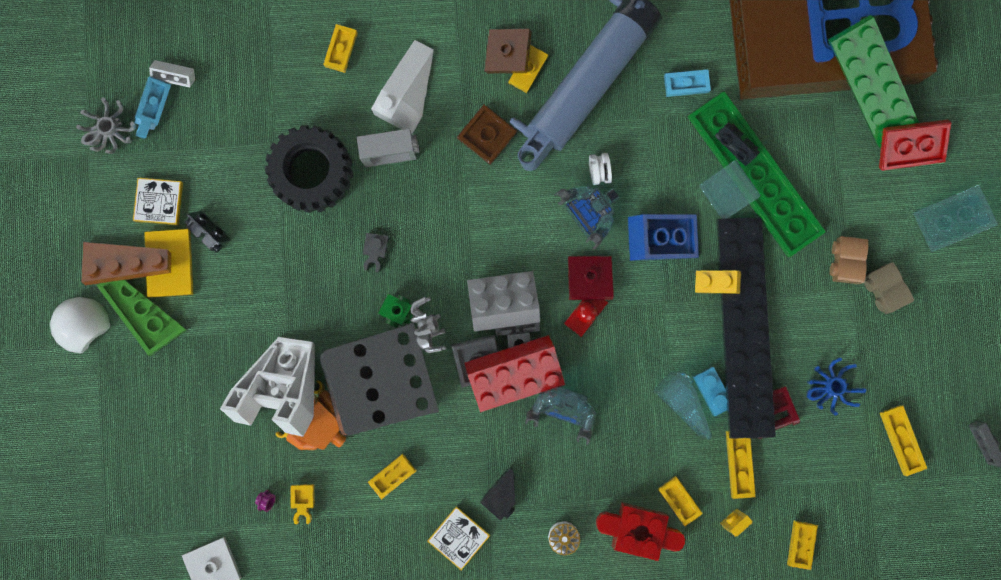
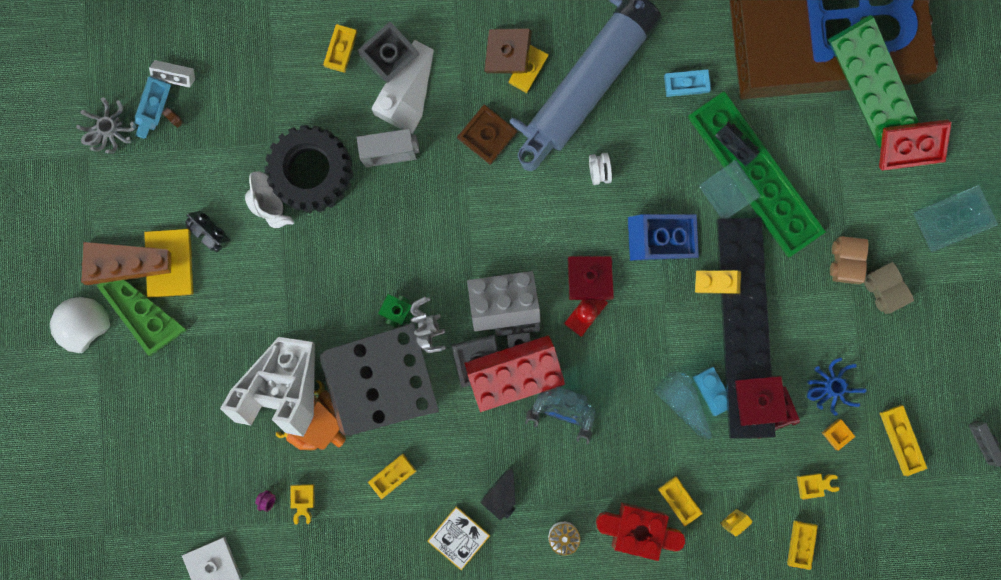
(158, 201): tile -> none
(172, 117): none -> reddish brown tile
(264, 202): none -> white hair
(375, 247): dark grey plate -> none
(388, 52): none -> dark grey slope
(590, 210): torso -> none
(740, 467): yellow plate -> none
(761, 401): none -> dark red plate
(813, 485): none -> yellow plate
(838, 434): none -> light orange plate

